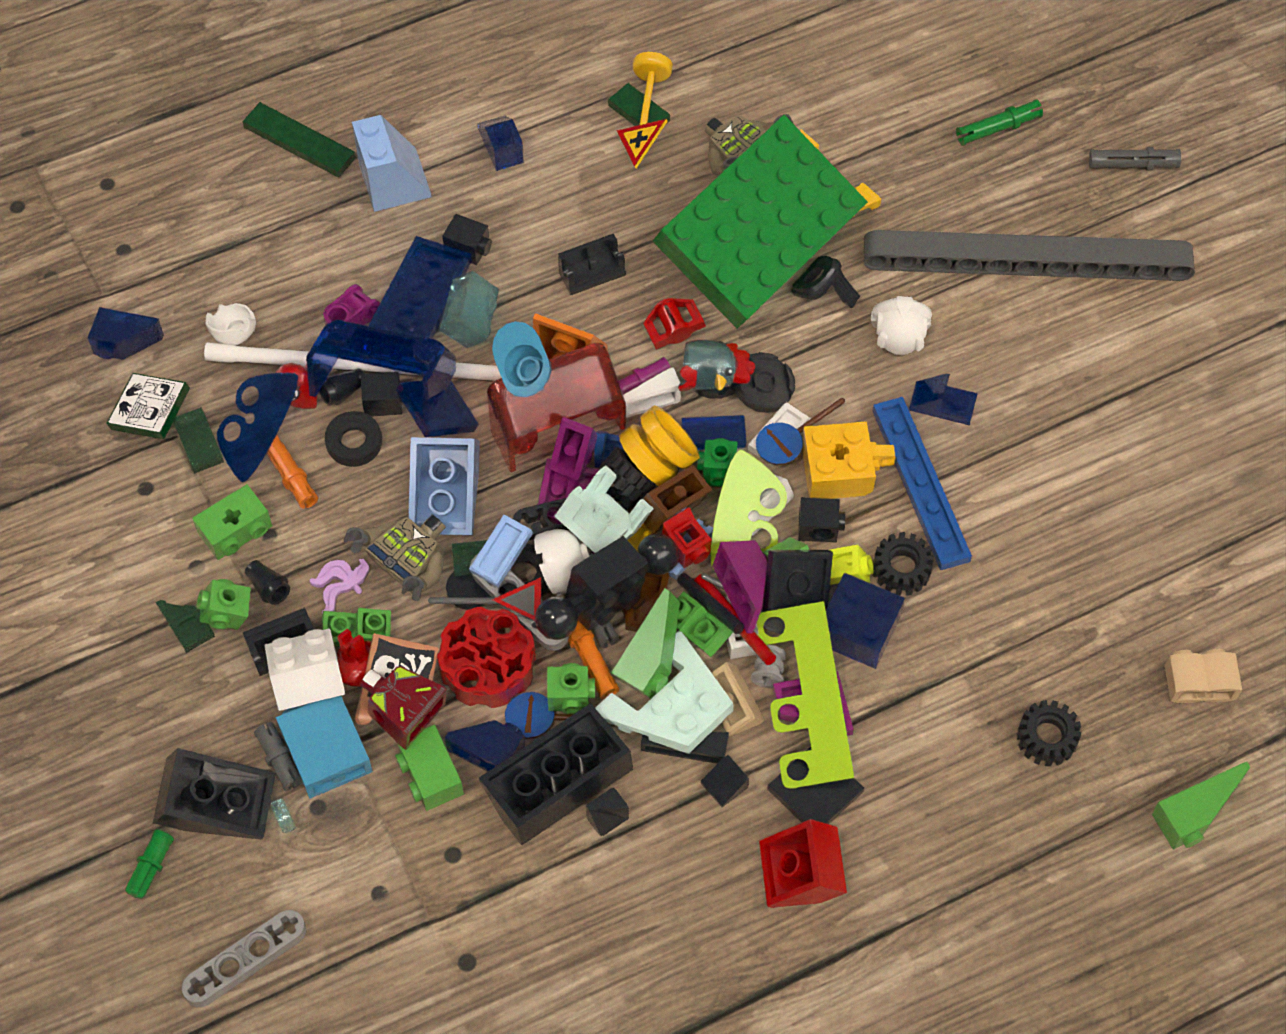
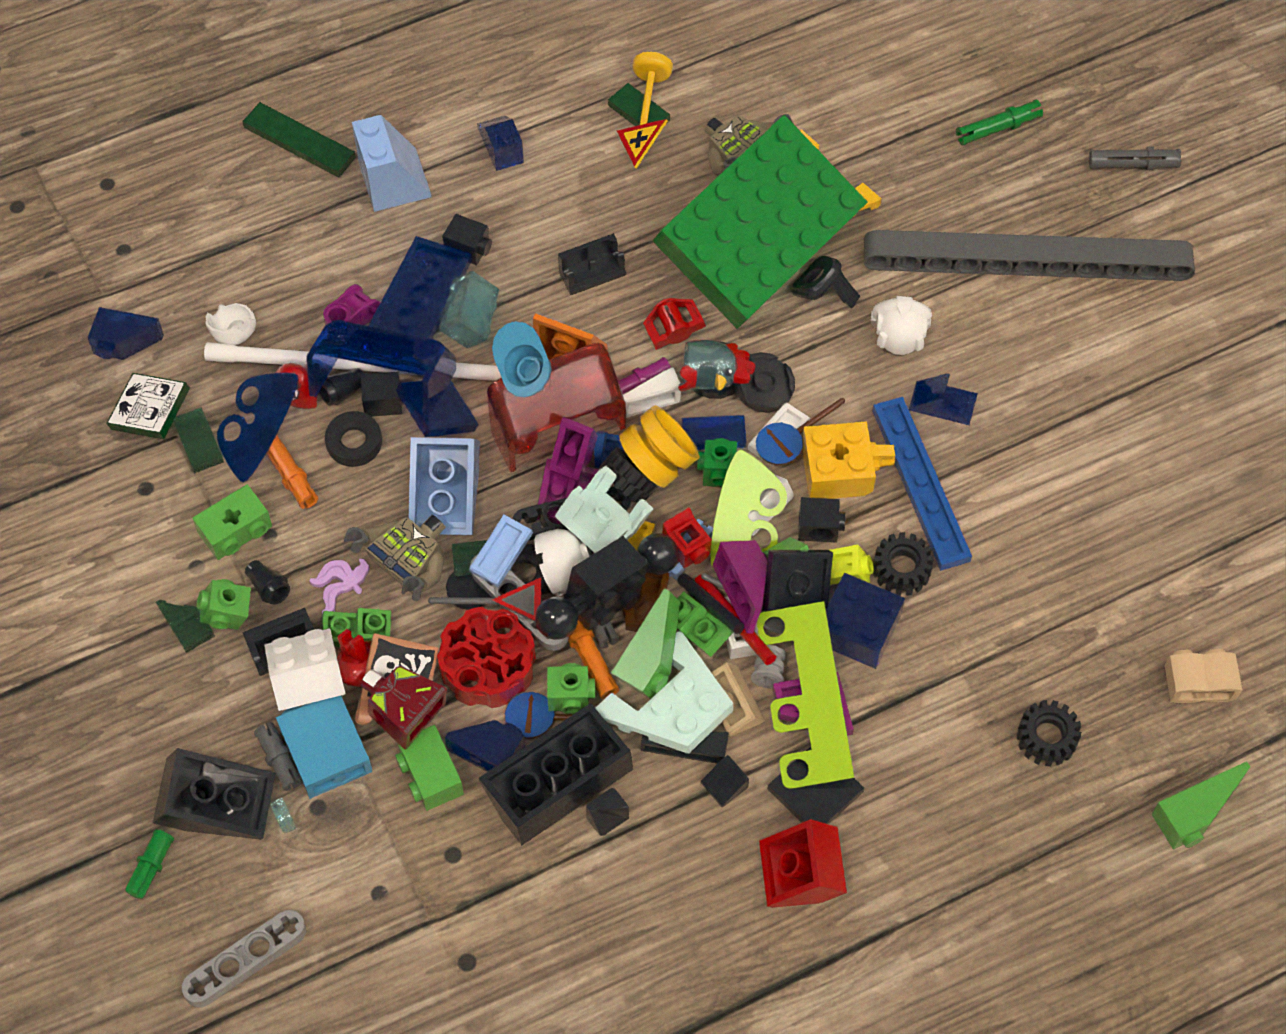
(674, 496): reddish brown brick -> none

